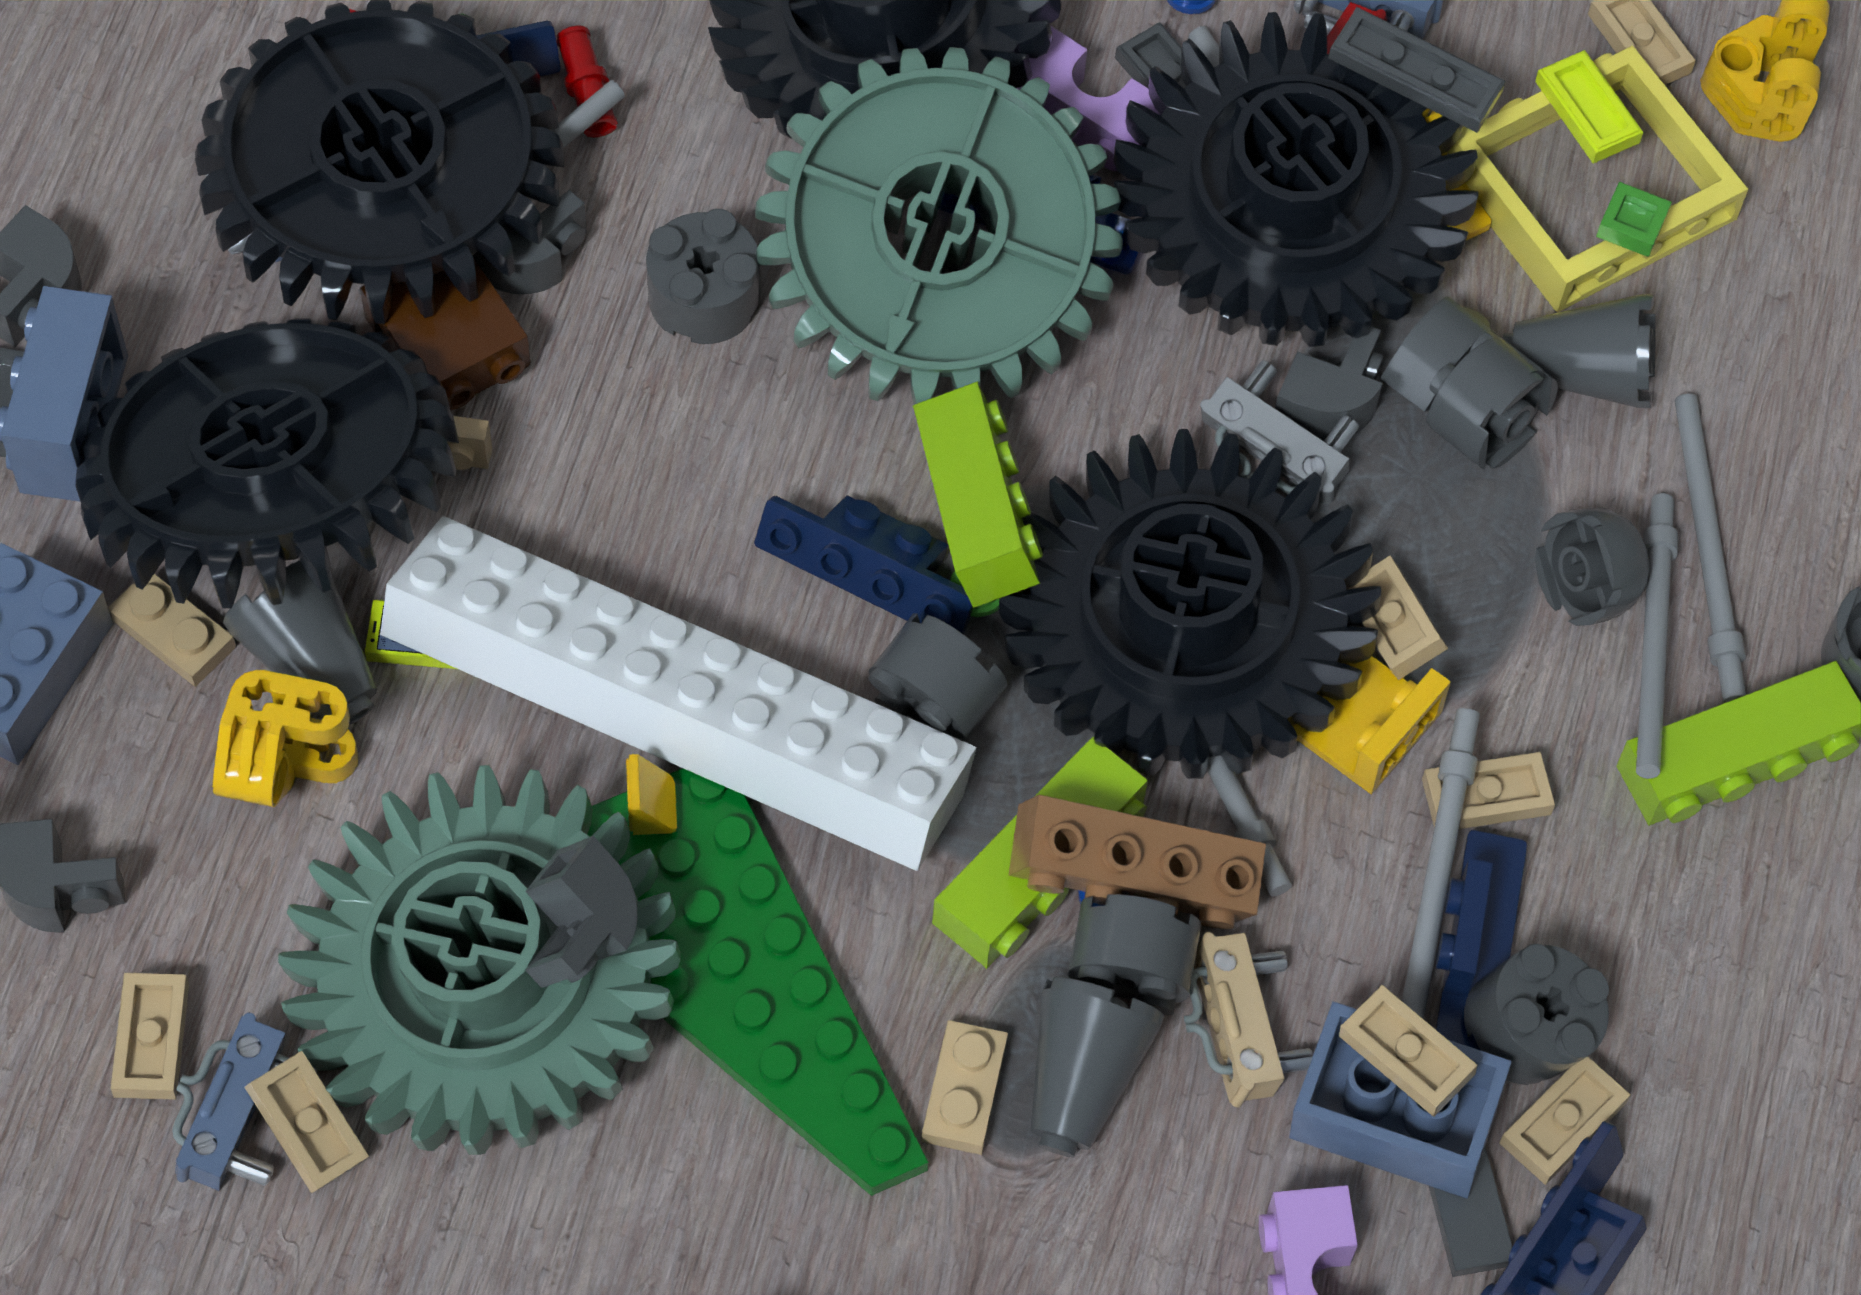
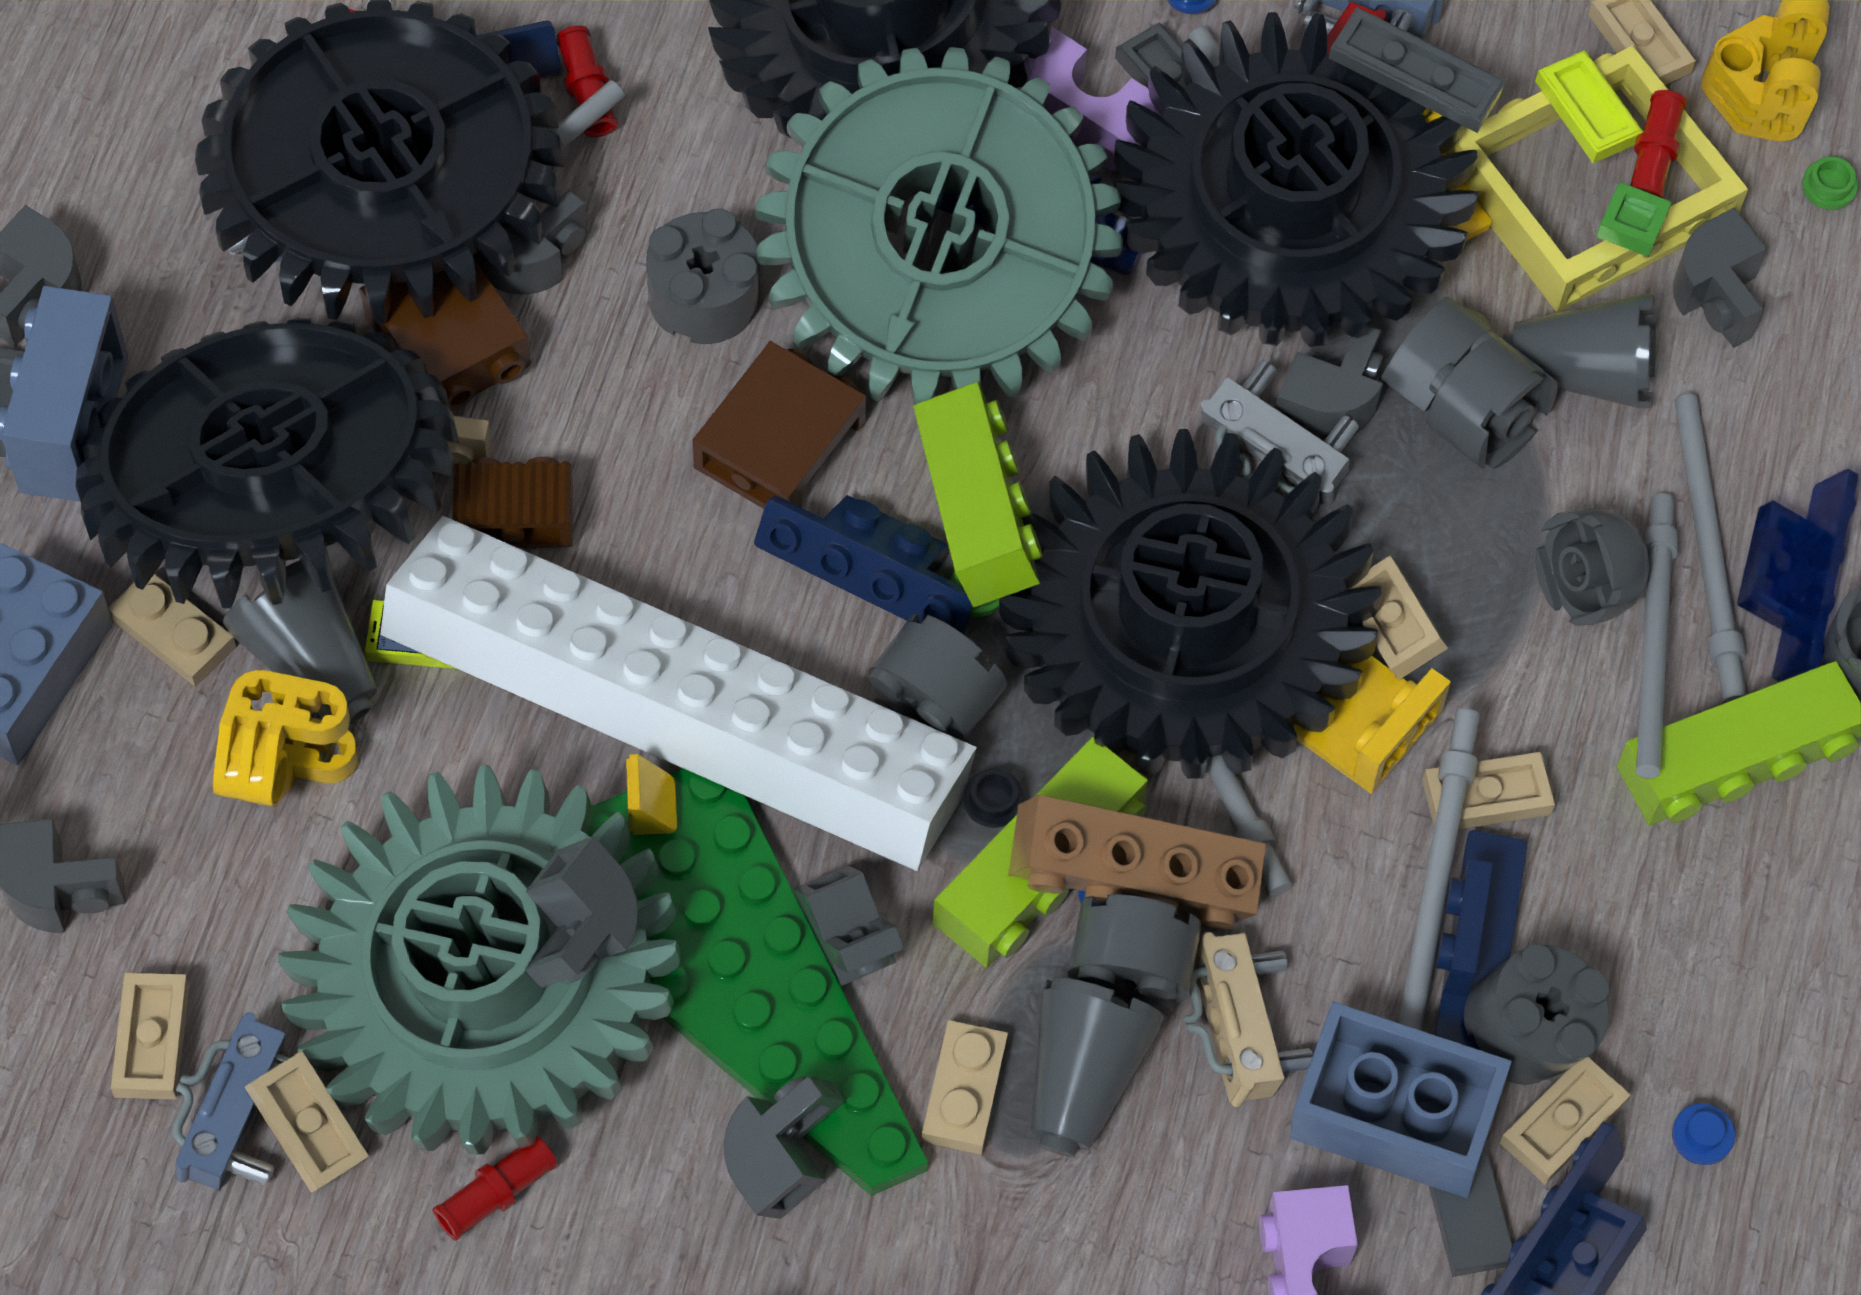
(494, 1188): none -> red pin
(517, 501): none -> reddish brown brick
(765, 1146): none -> dark grey brick
(777, 426): none -> reddish brown panel
(848, 924): none -> dark grey brick
(992, 798): none -> black plate
(1408, 1050): tan plate -> none
(1658, 142): none -> red pin
(1703, 1134): none -> blue plate
(1713, 275): none -> dark grey brick
(1796, 569): none -> clear blue bracket
(1830, 183): none -> bright green plate

